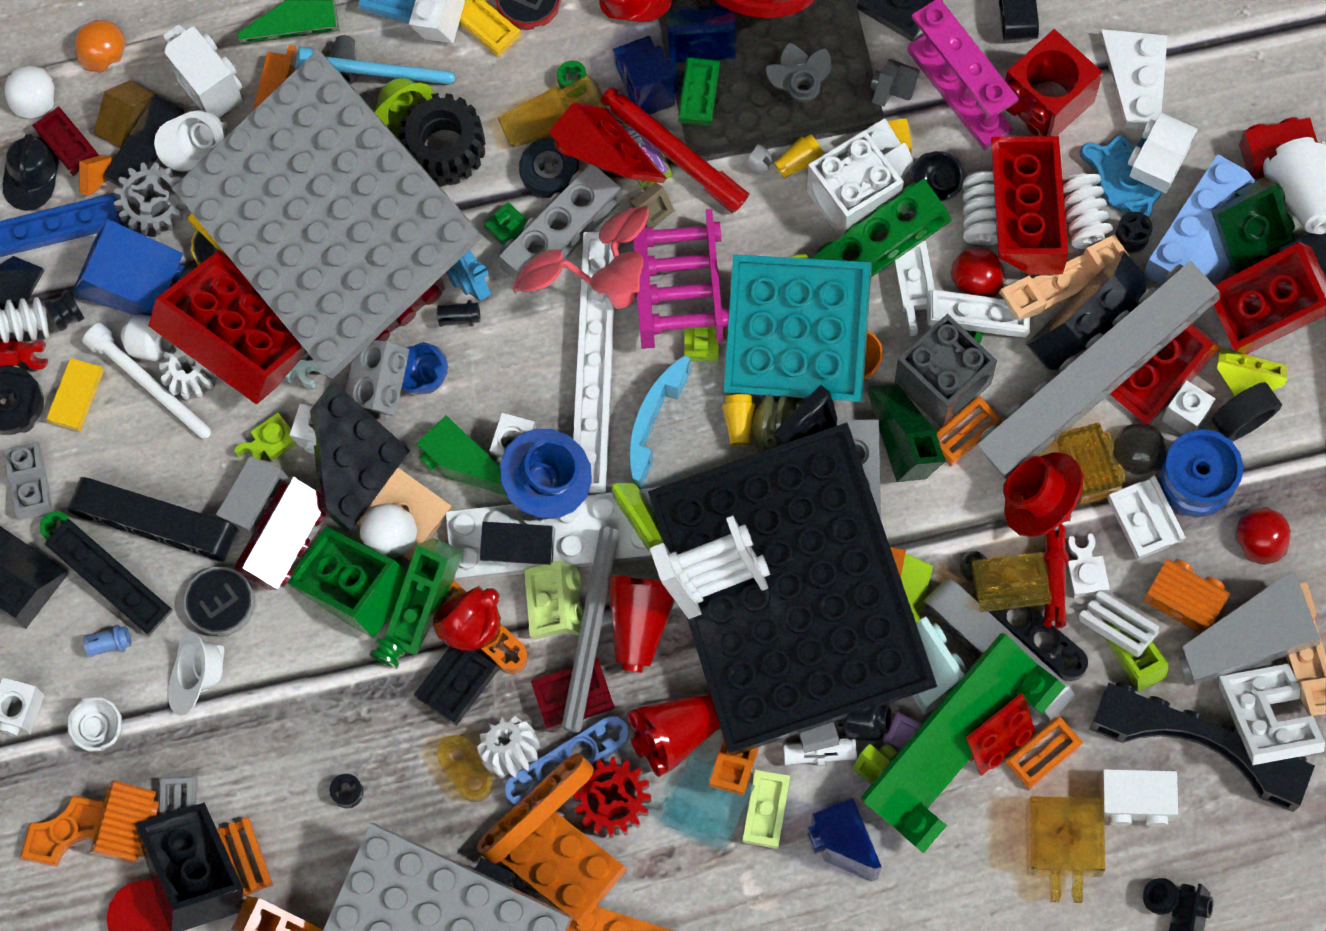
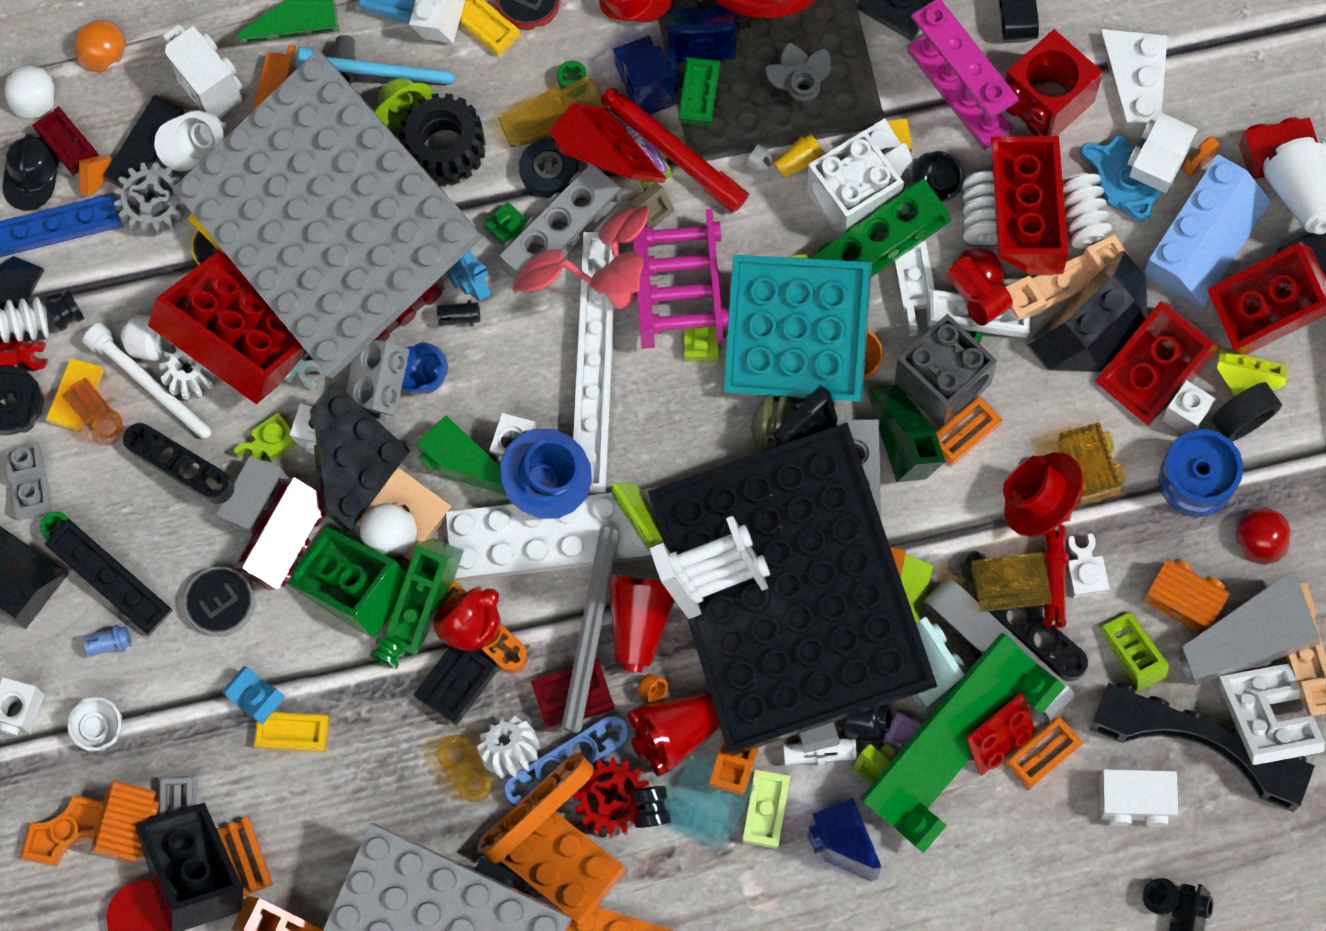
(93, 409): none -> clear orange piece
(120, 111): pearl gold slope -> none
(127, 270): blue slope -> none
(152, 519): black beam -> none
(176, 465): none -> black beam
(195, 670): white piece -> none
(253, 695): none -> dark azure bracket
(293, 732): none -> yellow tile
(356, 795): black bush -> none
(517, 543): black hinge -> none
(553, 599): yellowish green bracket -> none
(650, 806): none -> black wheel
(658, 692): none -> orange hinge
(668, 384): medium azure slope -> none
(738, 416): yellow cone -> none
(894, 80): dark grey bracket -> none
(983, 298): none -> red piece
(1050, 856): clear yellow hinge -> none
(1100, 369): light grey brick -> none
(1116, 617): white tile -> none
(1136, 224): black wheel -> none
(1139, 448): clear smoke hair -> none
(1146, 518): white plate -> none
(1205, 155): none -> orange tile
(1254, 224): dark green plate -> none

